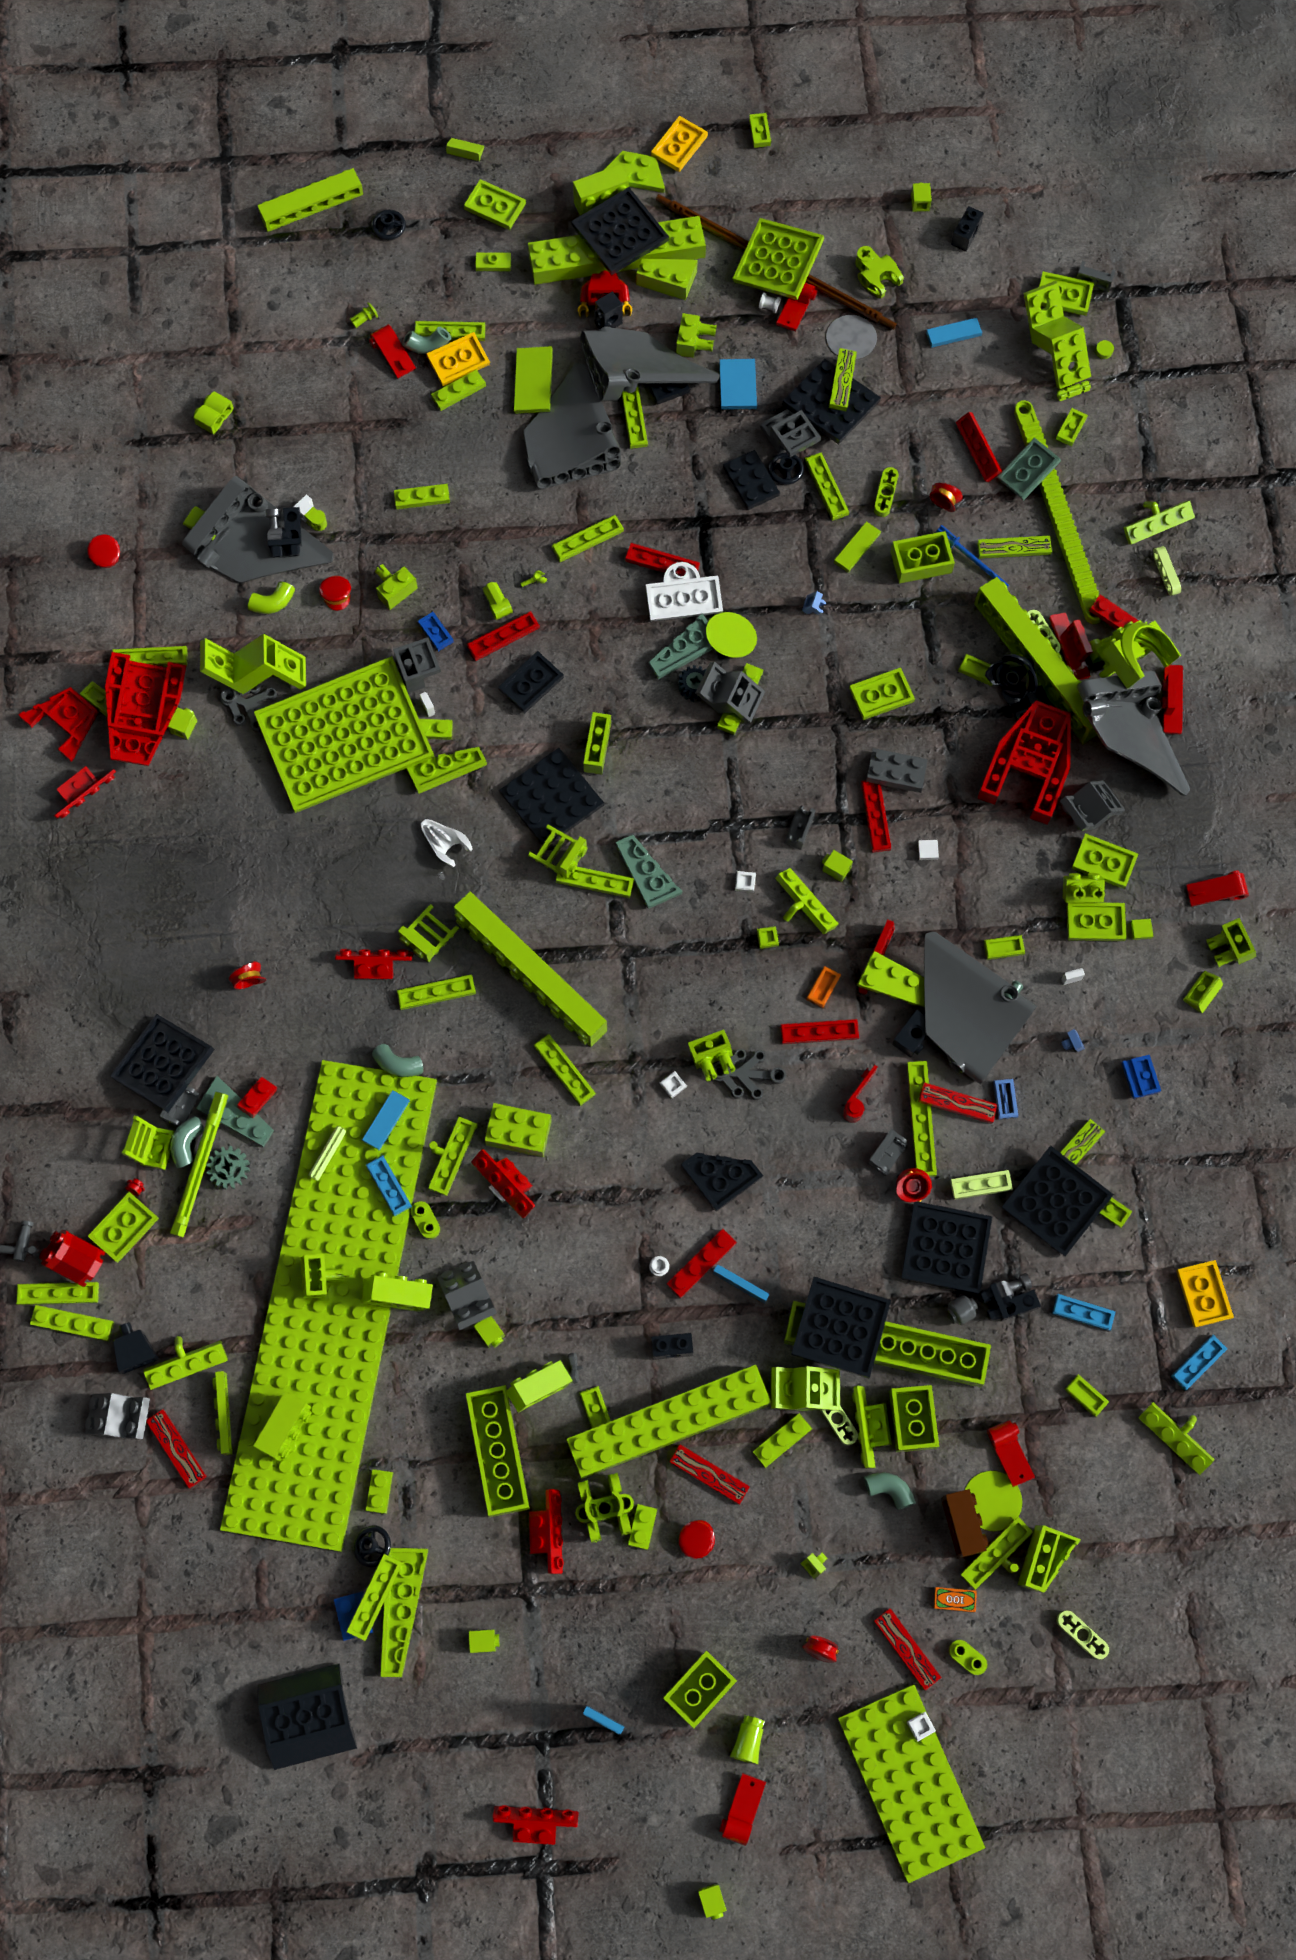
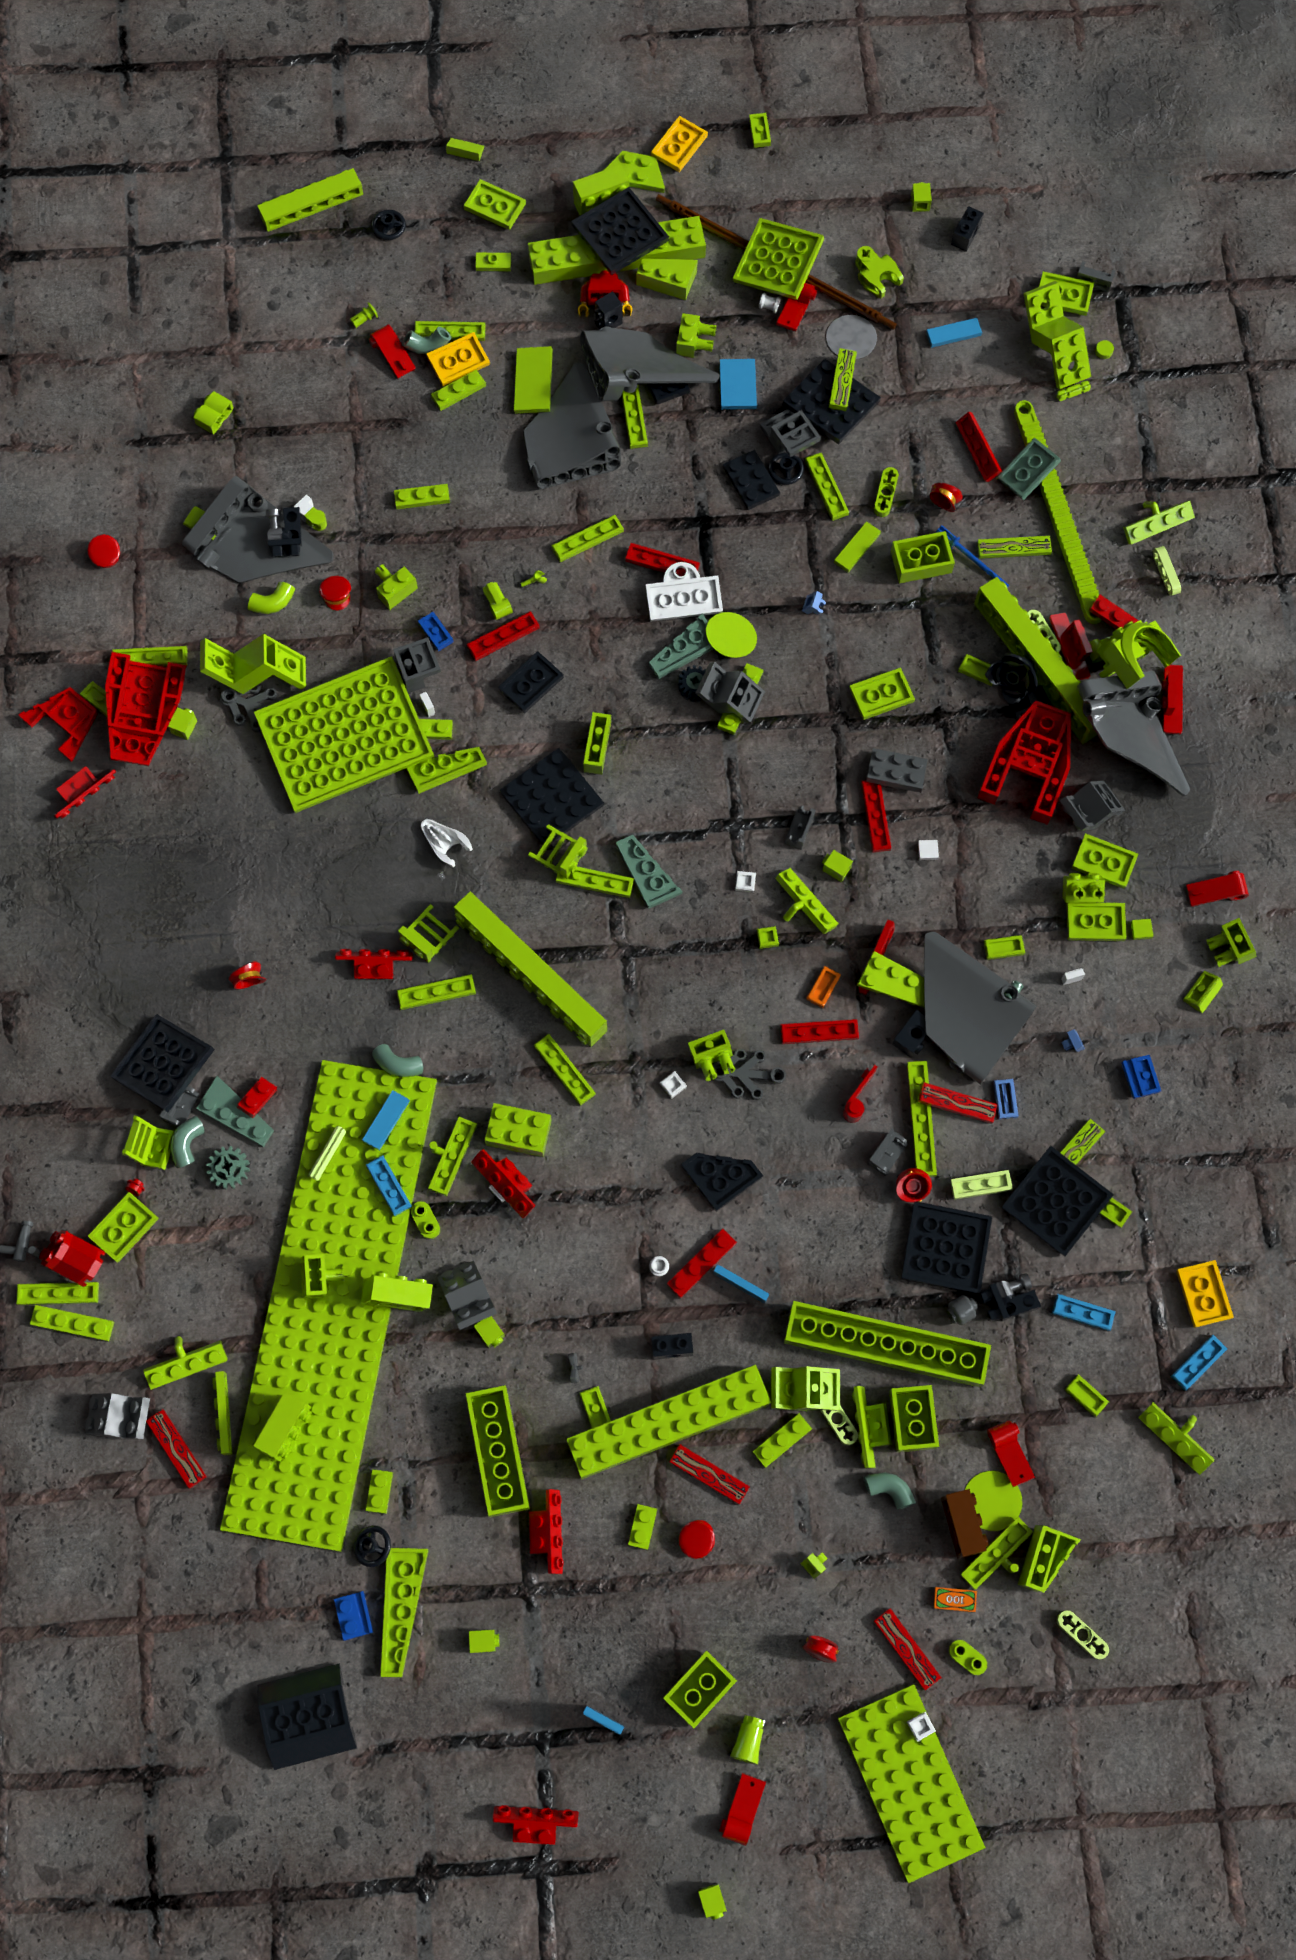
(133, 1349): black torso -> none
(199, 1164): lime piece -> none
(374, 1597): lime plate -> none
(538, 1385): lime brick -> none
(593, 1507): lime piece -> none
(841, 1327): black plate -> none
(1071, 427): lime plate -> none

